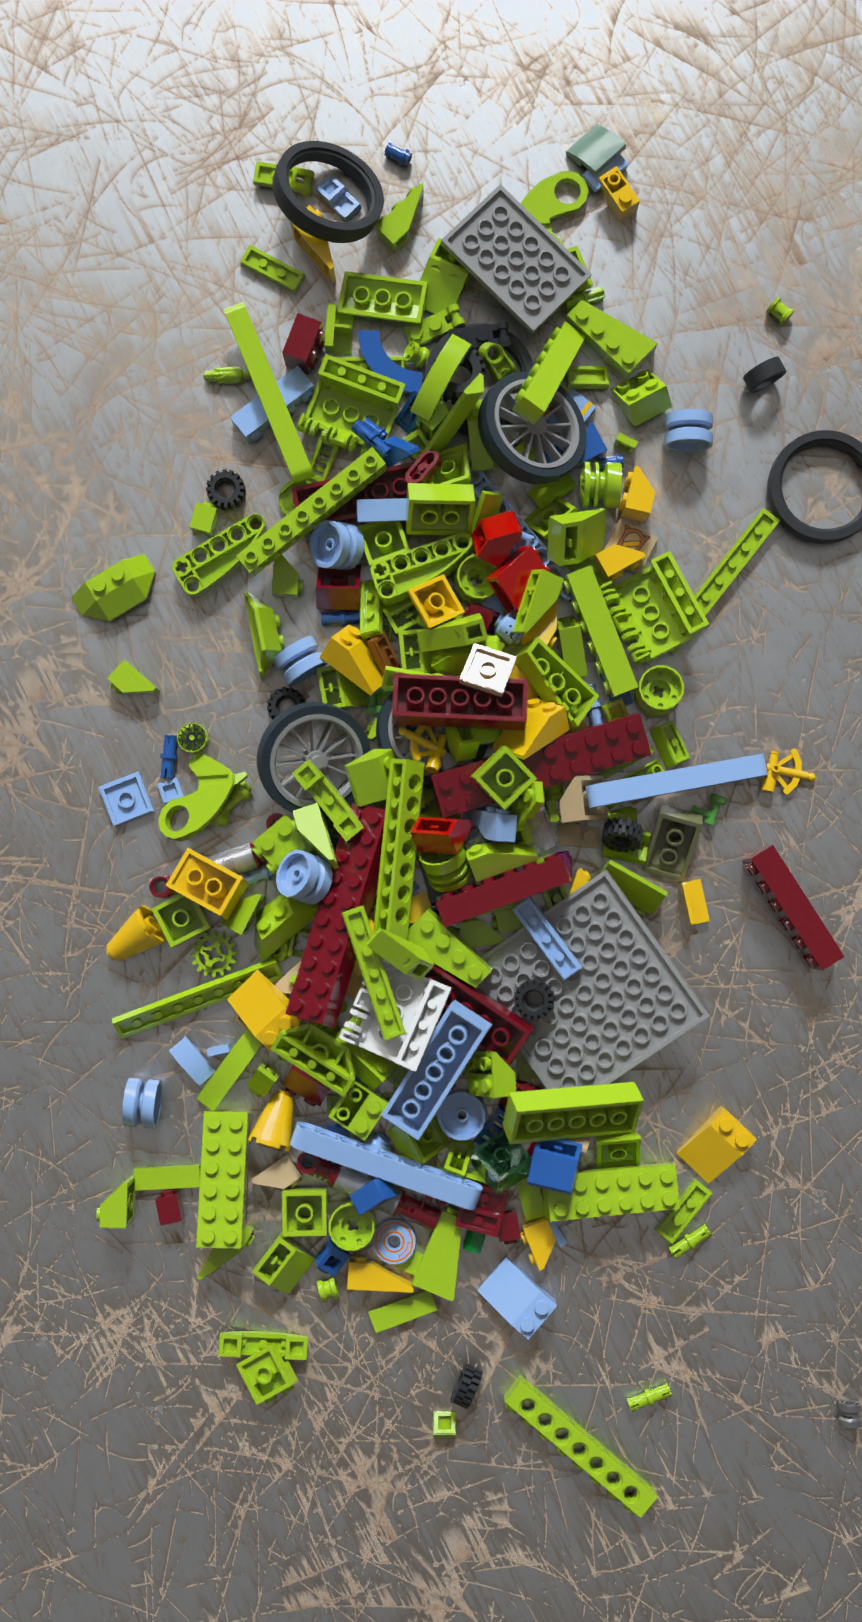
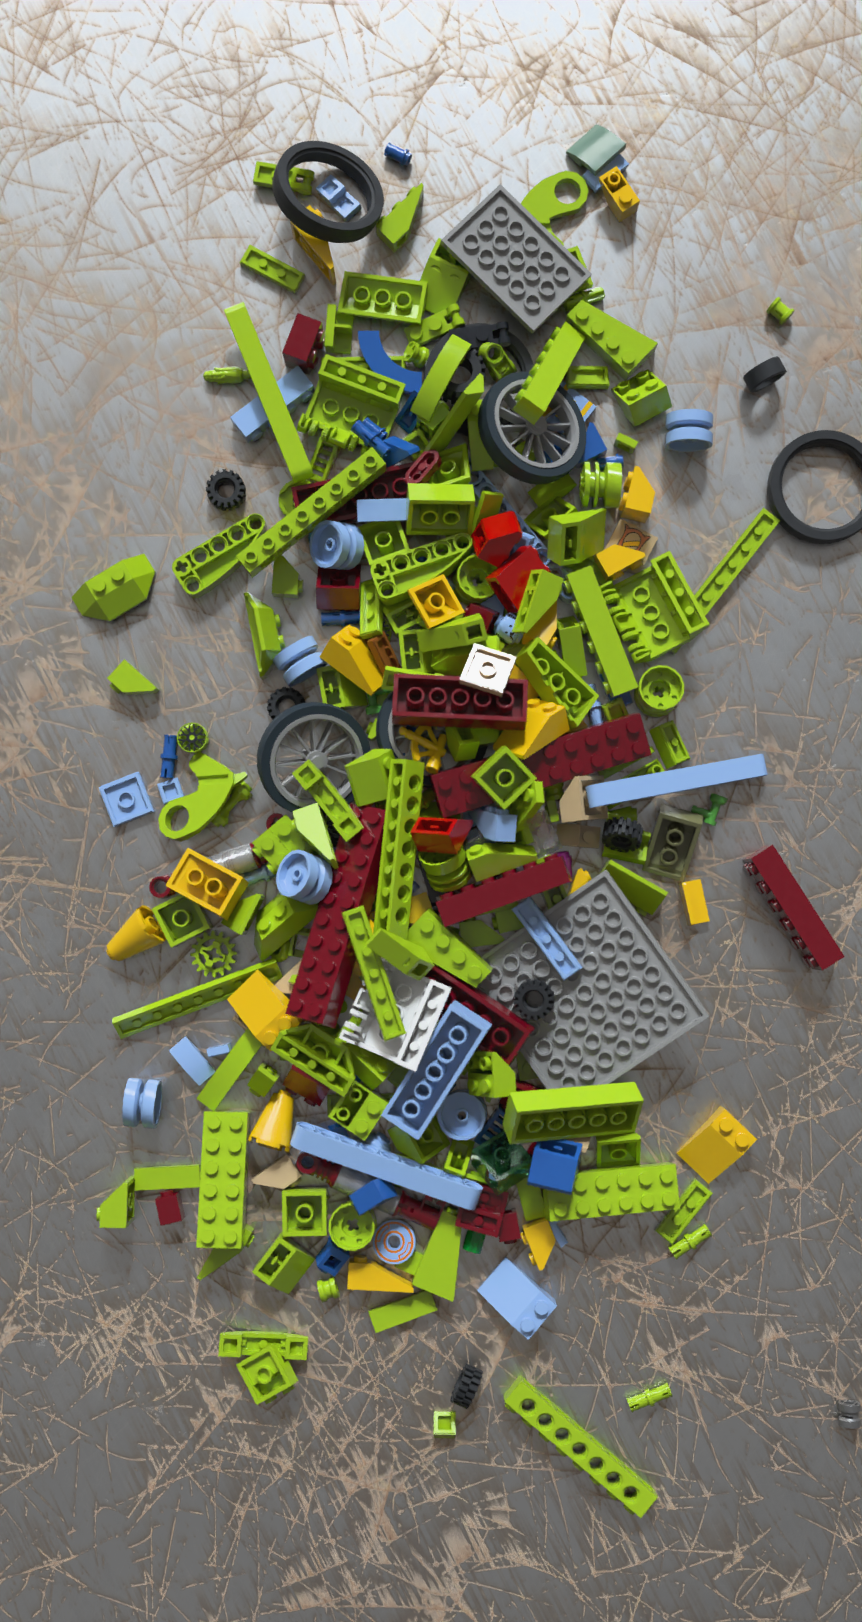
(204, 519): lime brick -> none
(775, 769): yellow piece -> none

